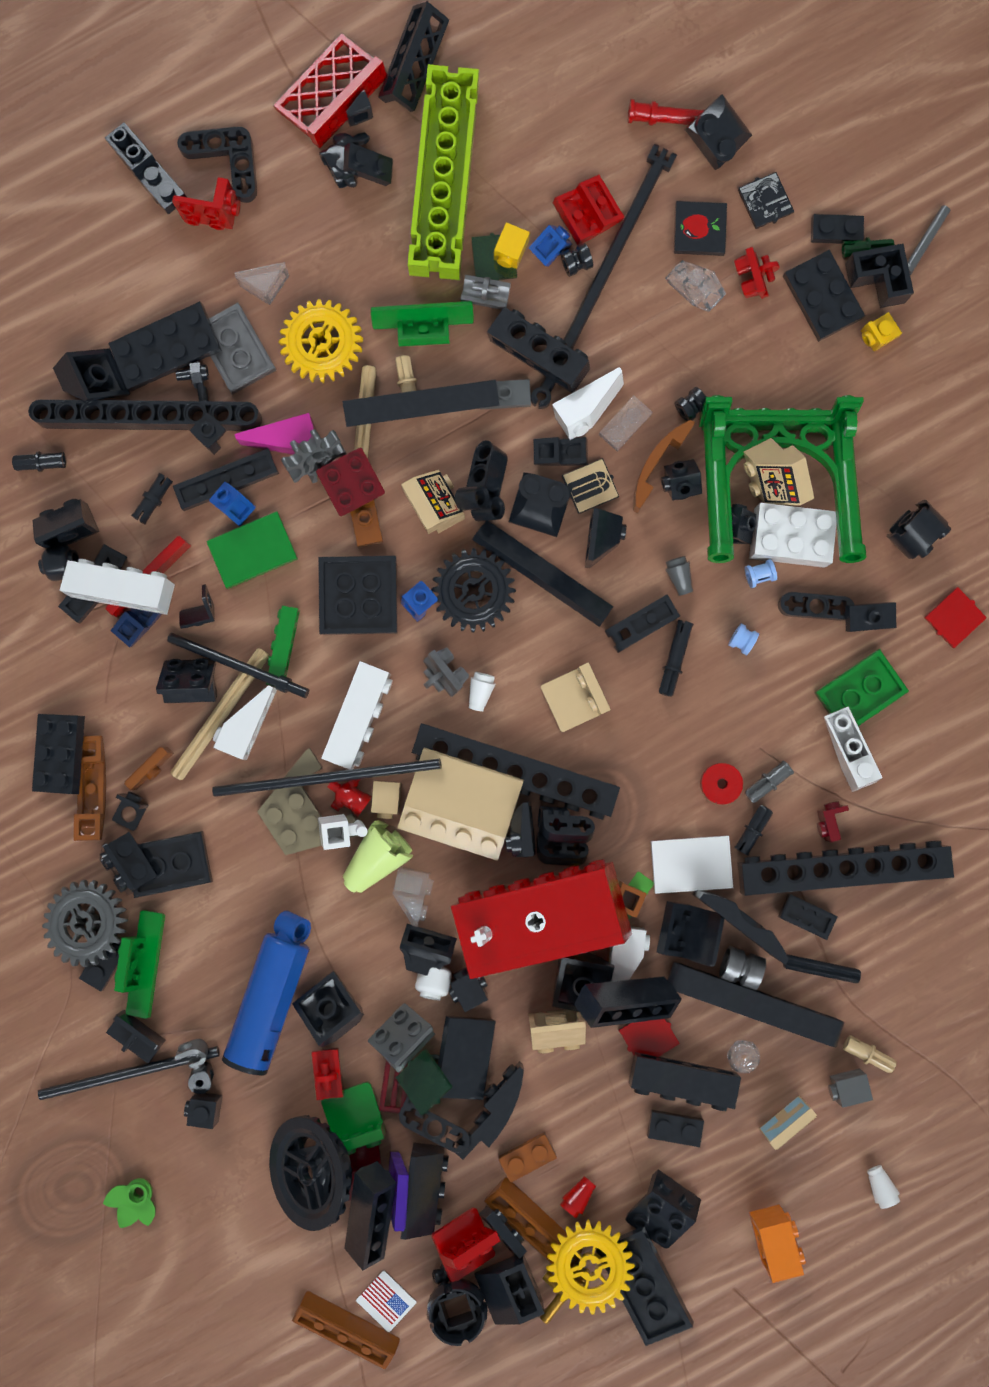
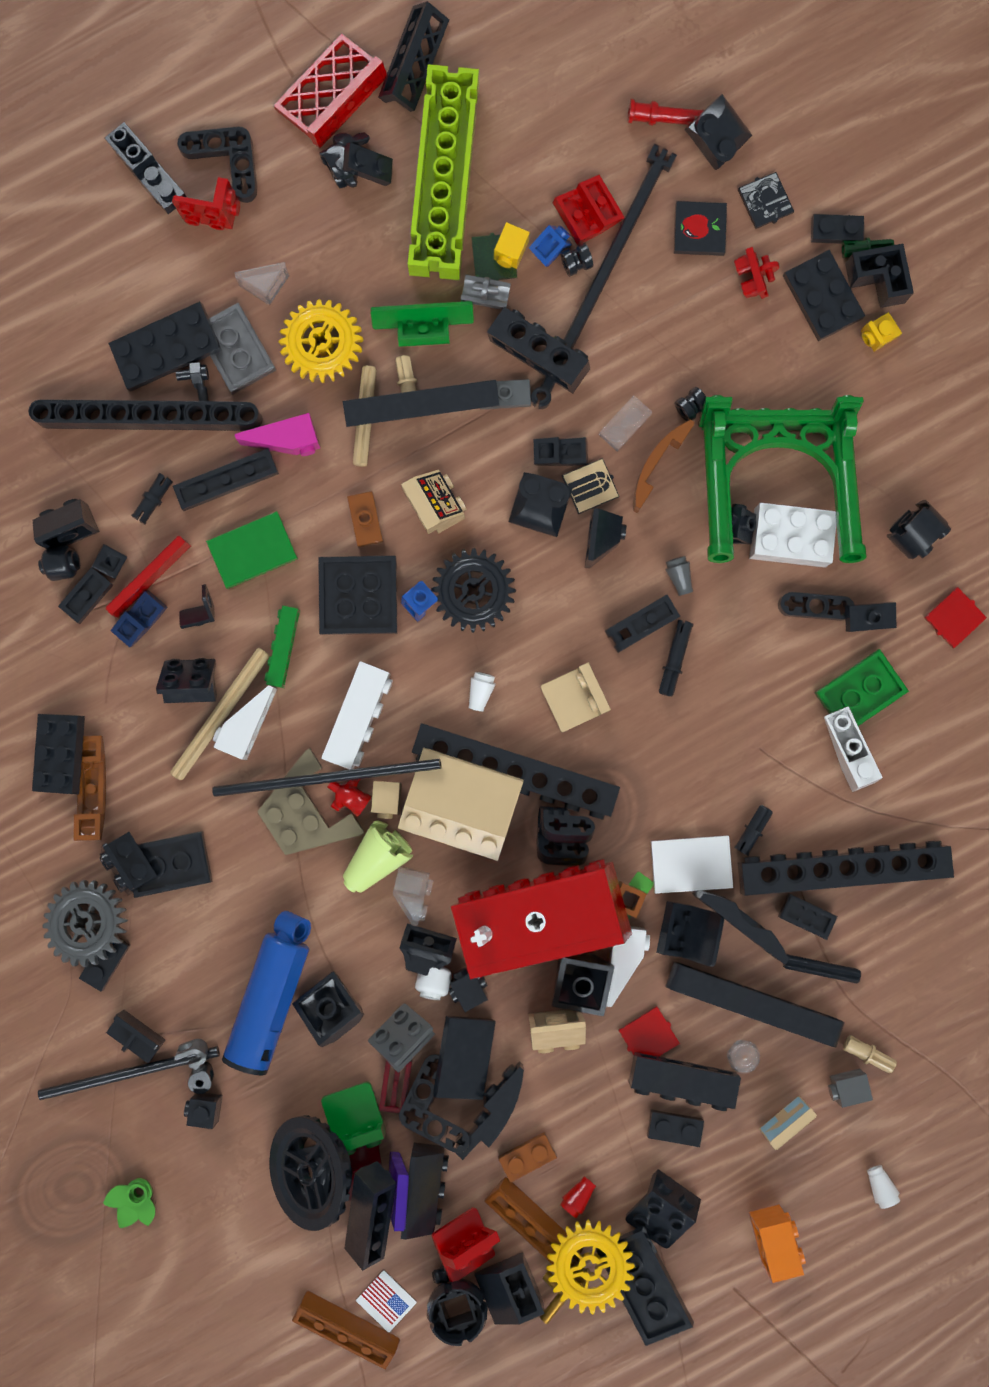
(39, 461): black axle -> none
(90, 375): black slope -> none
(117, 586): white brick -> none
(130, 800): black bracket -> none
(139, 964): green bracket -> none
(149, 768): dark orange plate -> none
(208, 432): black bracket -> none
(232, 503): blue bracket -> none
(281, 683): black bar -> none
(312, 455): dark grey gear -> none
(327, 1074): red hips -> none
(336, 831): white brick -> none
(350, 482): dark red bracket -> none
(359, 110): black slope -> none
(424, 1082): clear green piece -> none
(440, 675): flat silver hips -> none
(484, 484): black piece -> none
(511, 1239): black plate -> none
(522, 837): black slope -> none
(543, 573): black tile -> none
(584, 407): white slope -> none
(627, 1001): black brick -> none
(682, 480): black brick -> none
(696, 285): clear slope -> none
(733, 781): red piece -> none
(743, 639): light blue wheel -> none
(746, 969): flat silver wheel -> none
(760, 573): light blue bush -> none
(769, 782): dark grey axle -> none
(778, 474): tan piece -> none
(828, 825): dark red bracket -> none
(927, 237): dark grey bar -> none

